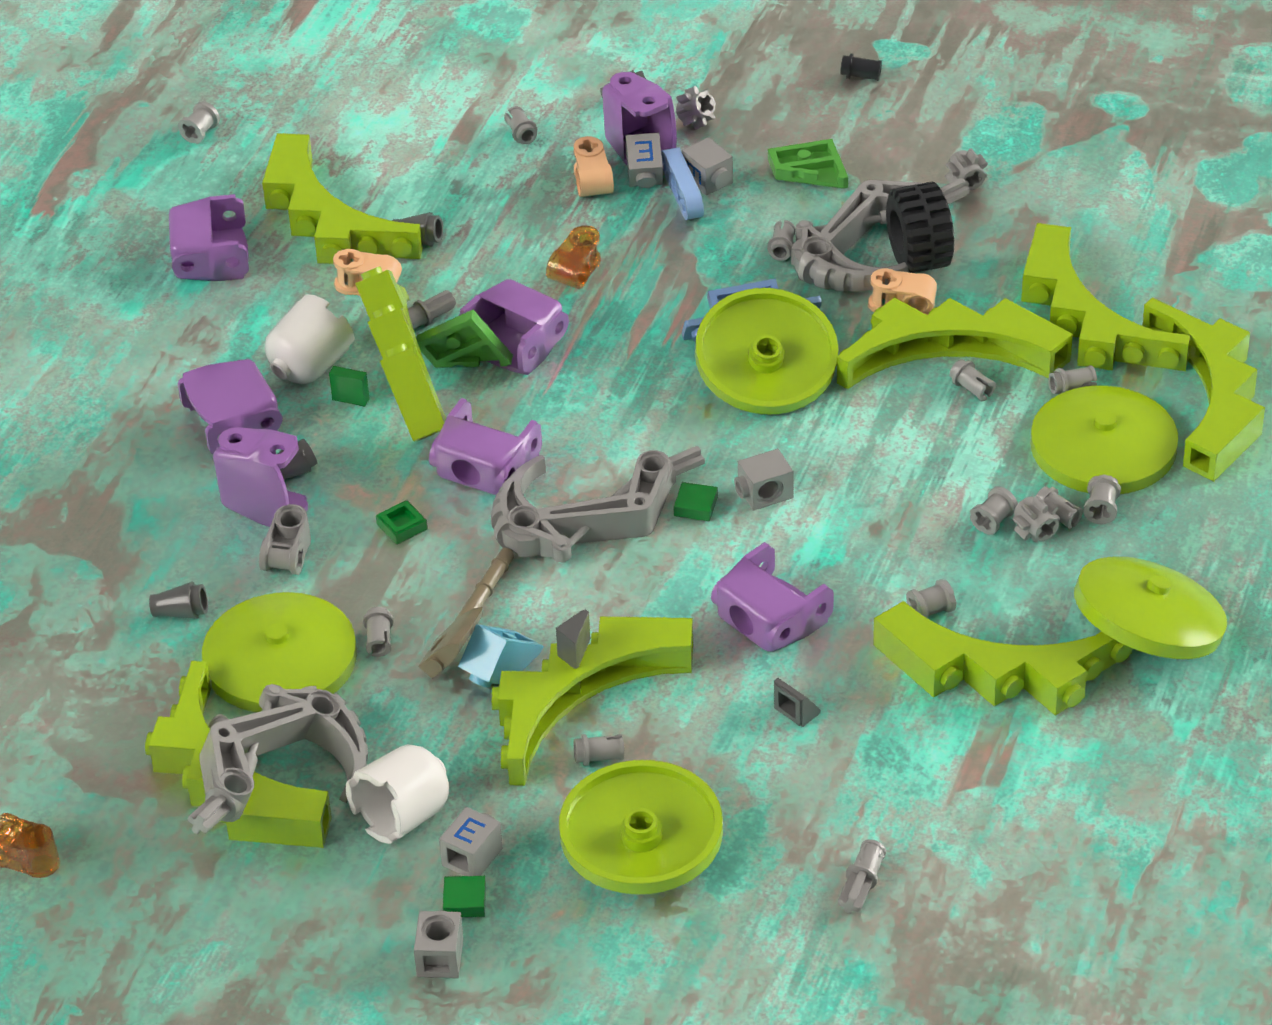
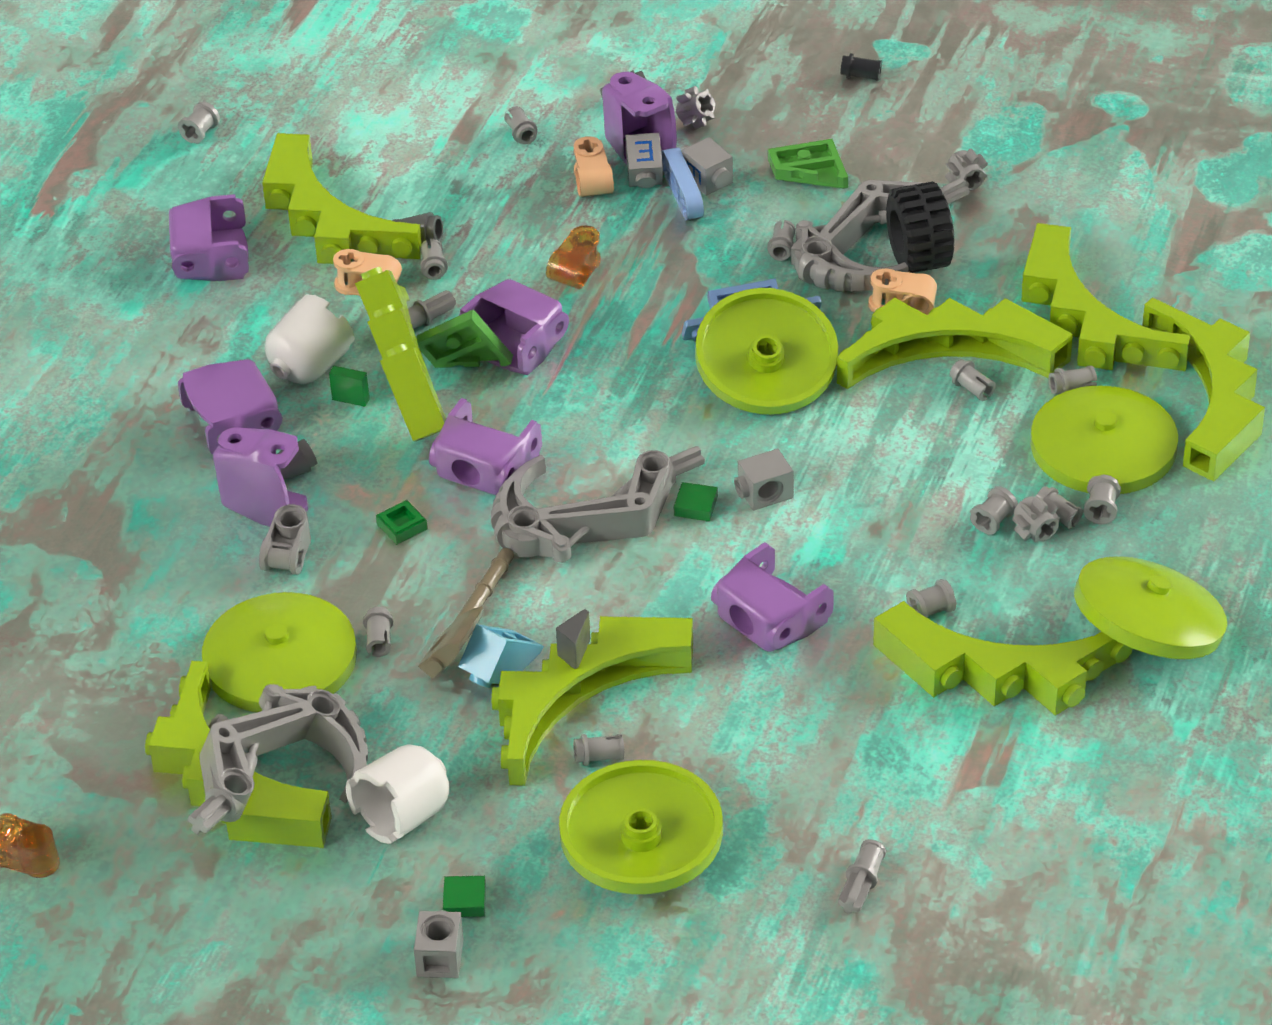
(180, 602): dark grey cone -> none
(433, 262): none -> light grey pin
(471, 843): light grey brick -> none
(793, 703): dark grey slope -> none

